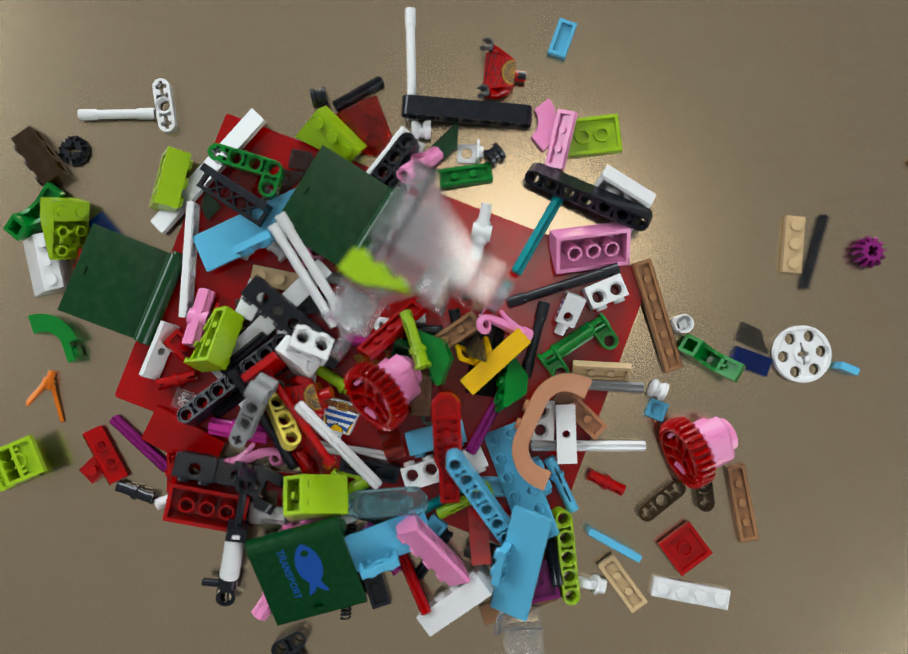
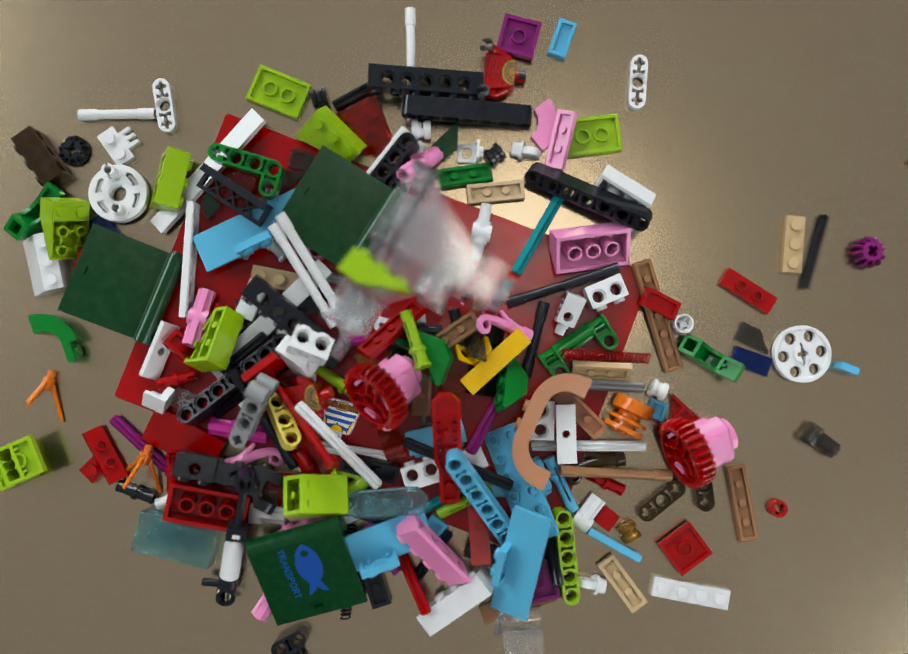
(114, 178): none -> white piece
(119, 144): none -> white hinge
(145, 460): none -> orange plant
(157, 401): none -> white panel
(175, 541): none -> clear light blue brick
(279, 92): none -> lime tile
(415, 75): none -> black brick
(485, 474): none -> black axle
(496, 191): none -> tan plate
(519, 36): none -> magenta plate
(521, 150): none -> white piece
(575, 355): none -> red piece
(575, 471): none -> medium nougat piece
(584, 516): none -> white piece
(599, 460): none -> dark brown plant
(606, 518): none -> red tile
(629, 416): none -> orange wheel
(629, 532): none -> pearl gold wheel
(632, 90): none -> white beam
(659, 303): none -> red tile
(678, 408): none -> red tile
(747, 291): none -> red plate
(771, 508): none -> red bush
(815, 437): none -> clear smoke piece

